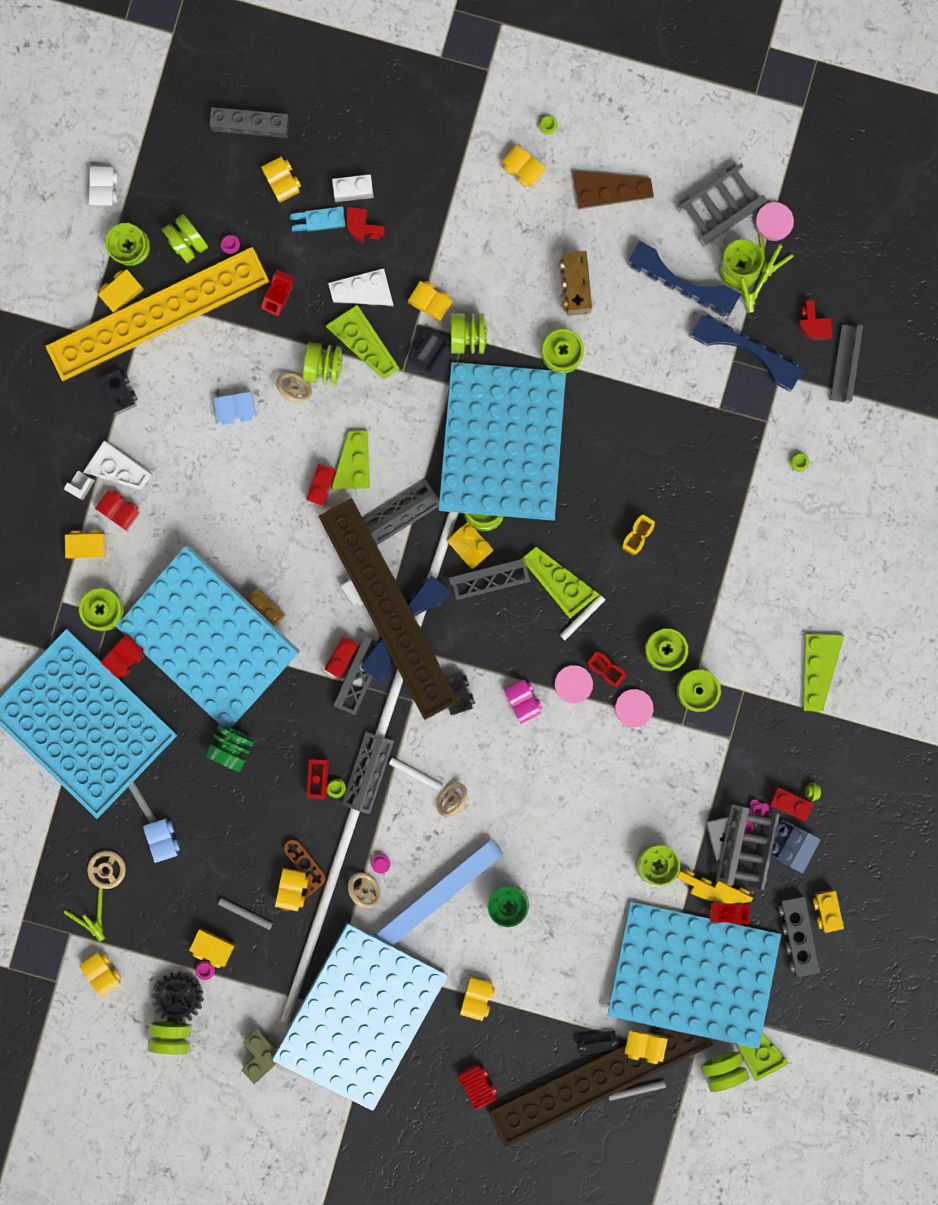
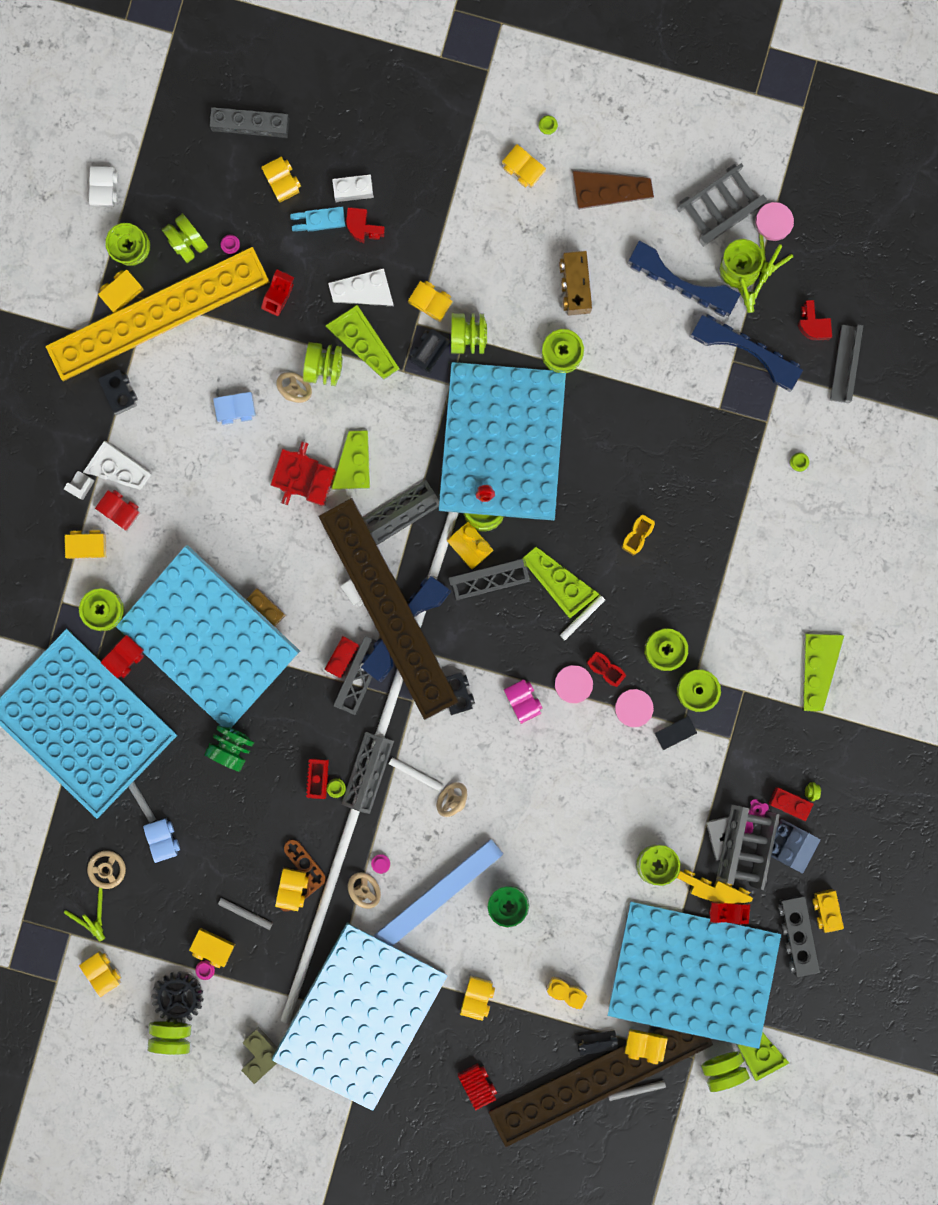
(294, 473): none -> red plate
(485, 493): none -> red plate
(571, 994): none -> yellow brick
(675, 733): none -> black tile

